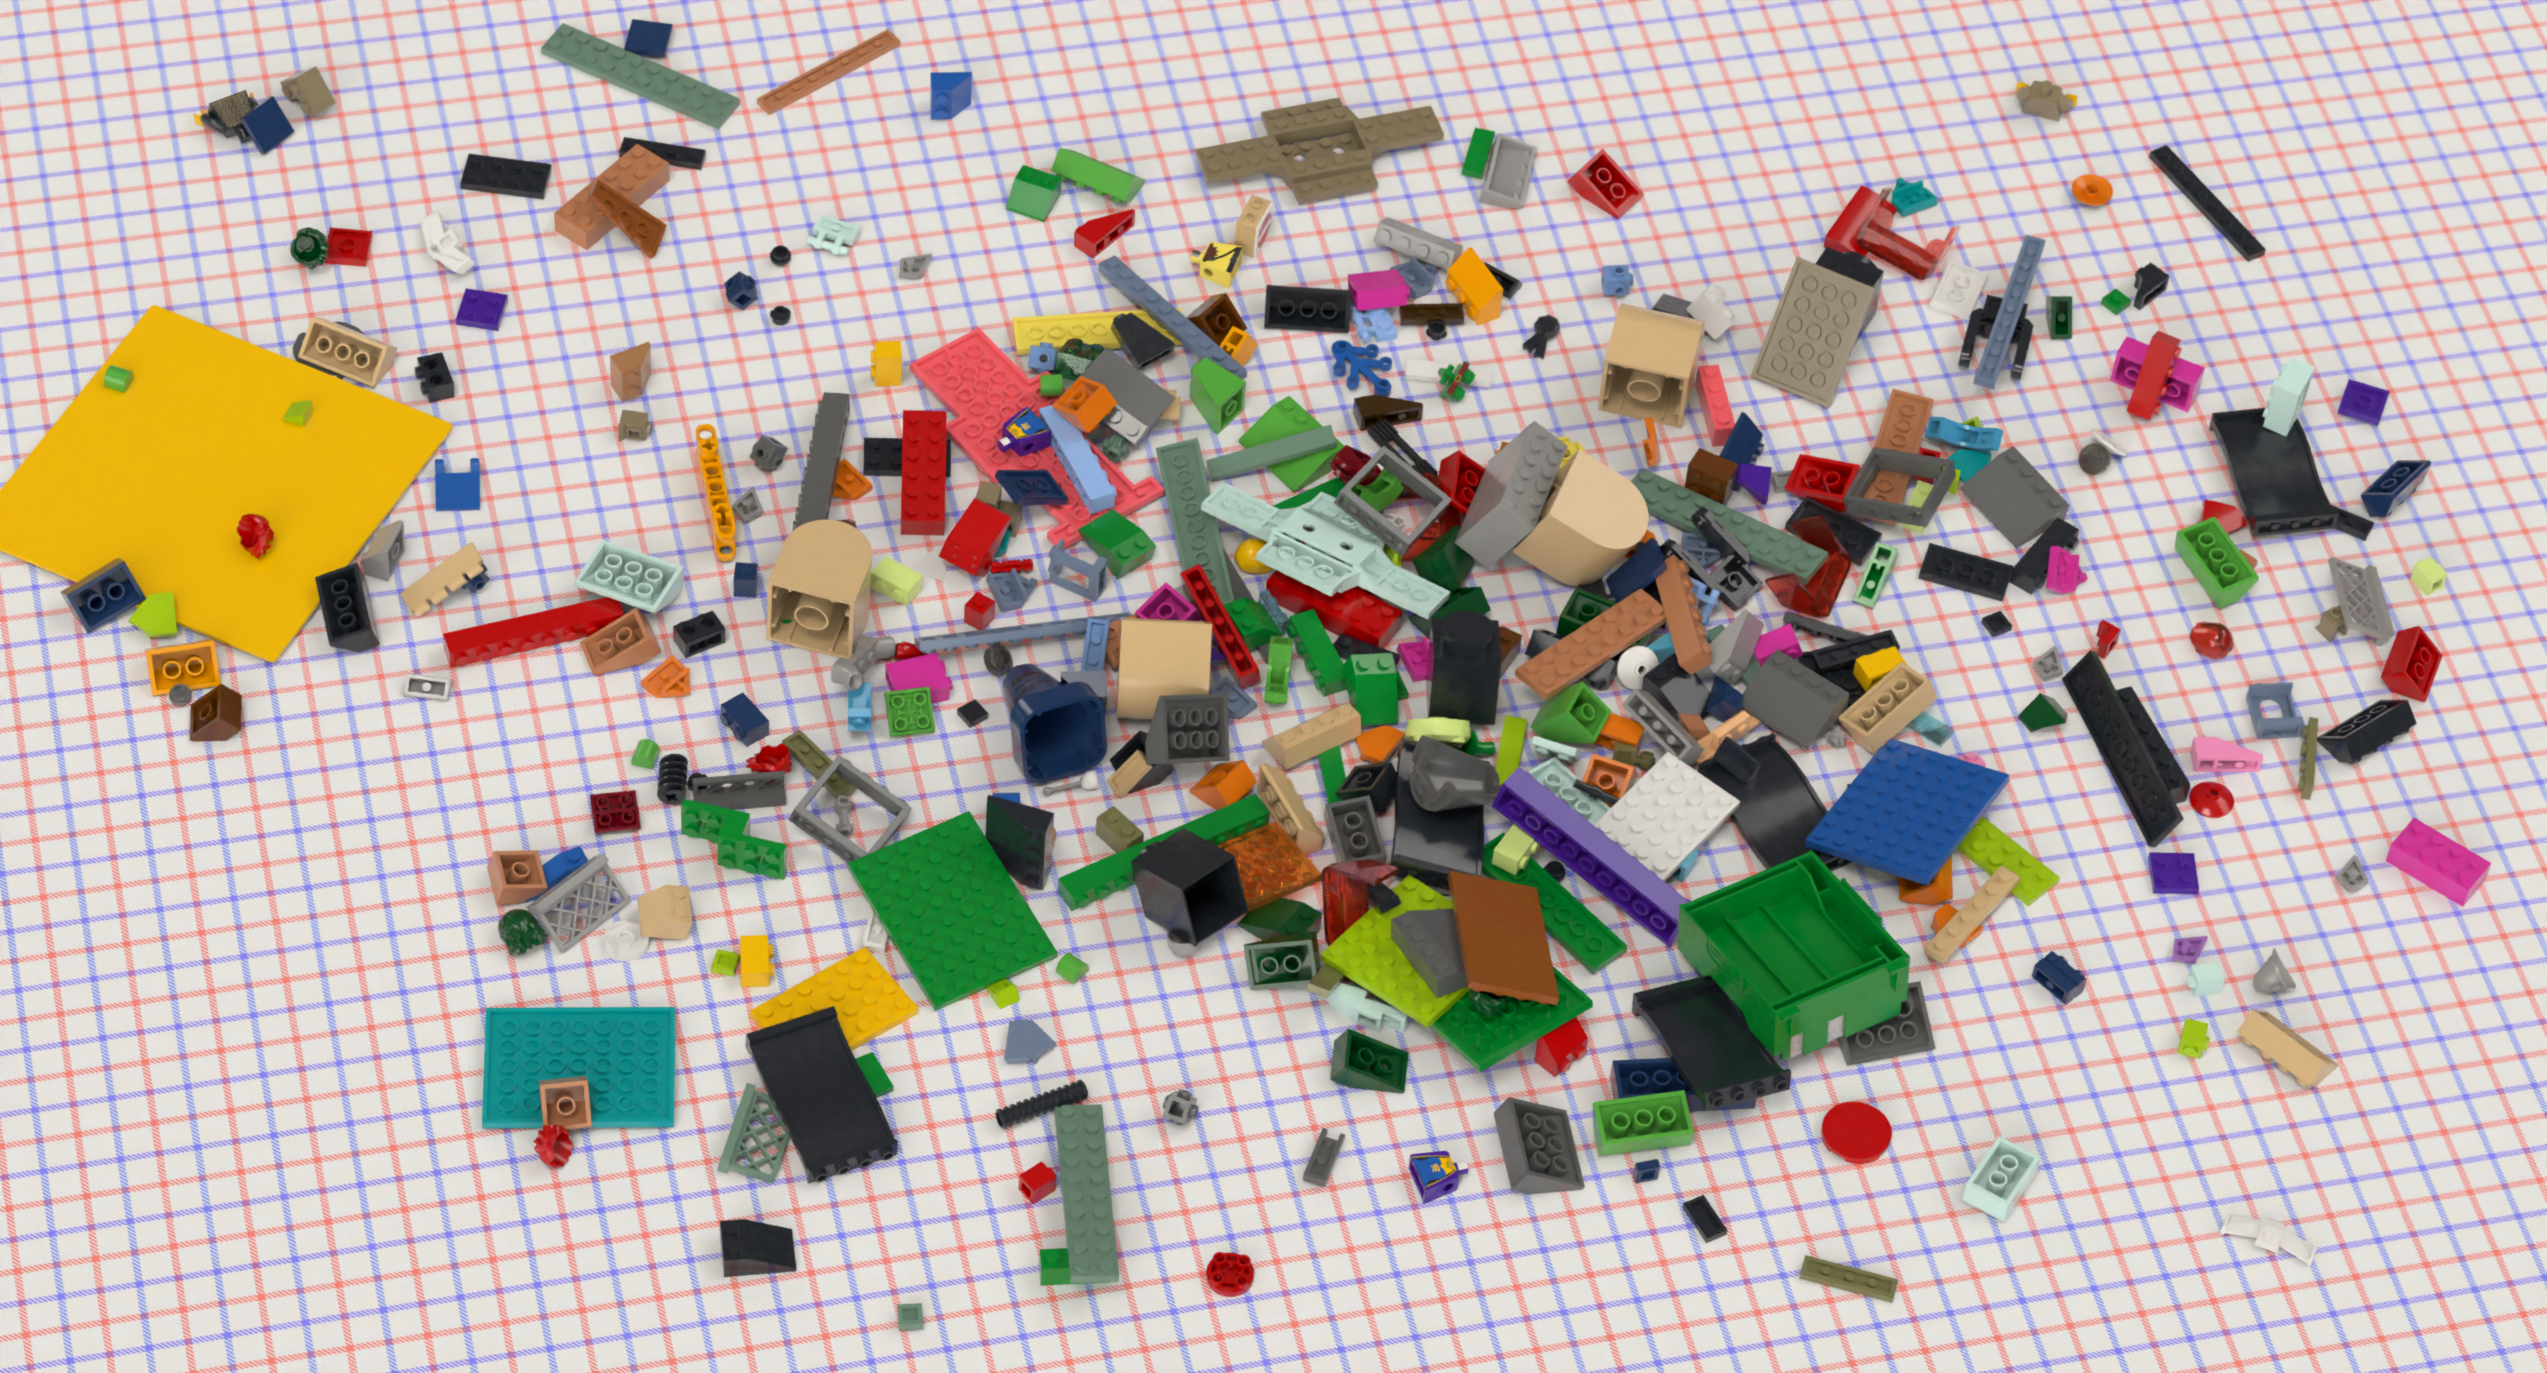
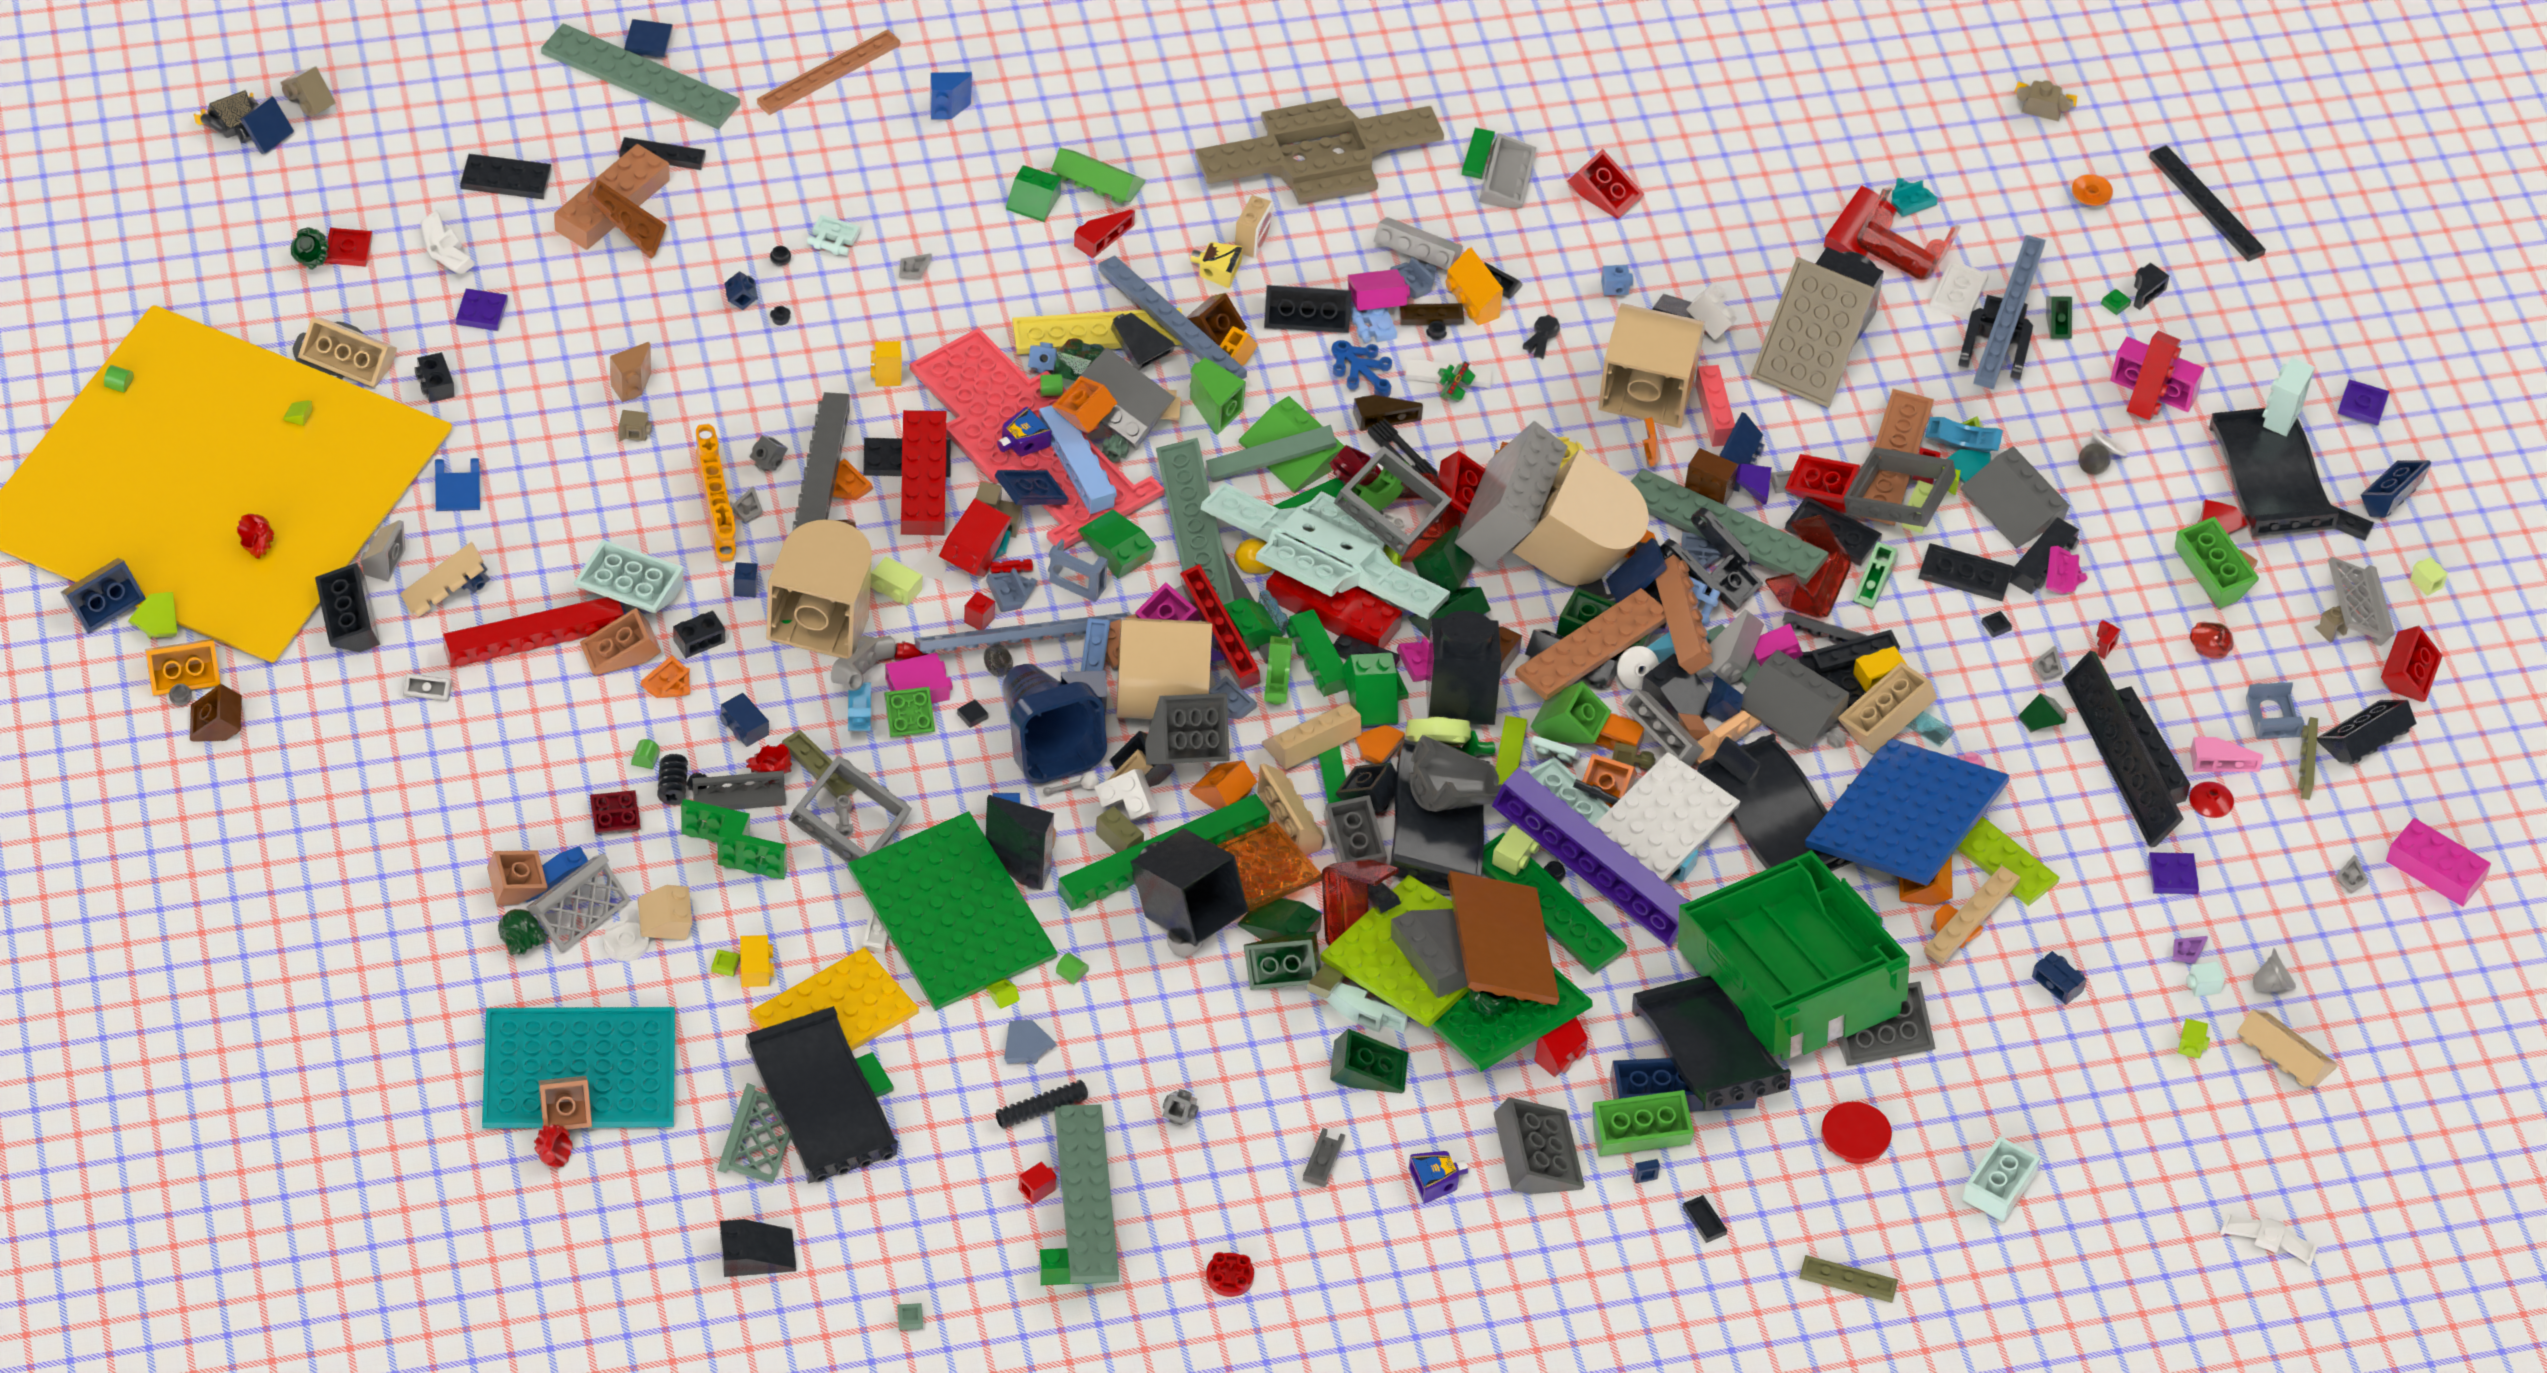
(1130, 789): none -> white brick

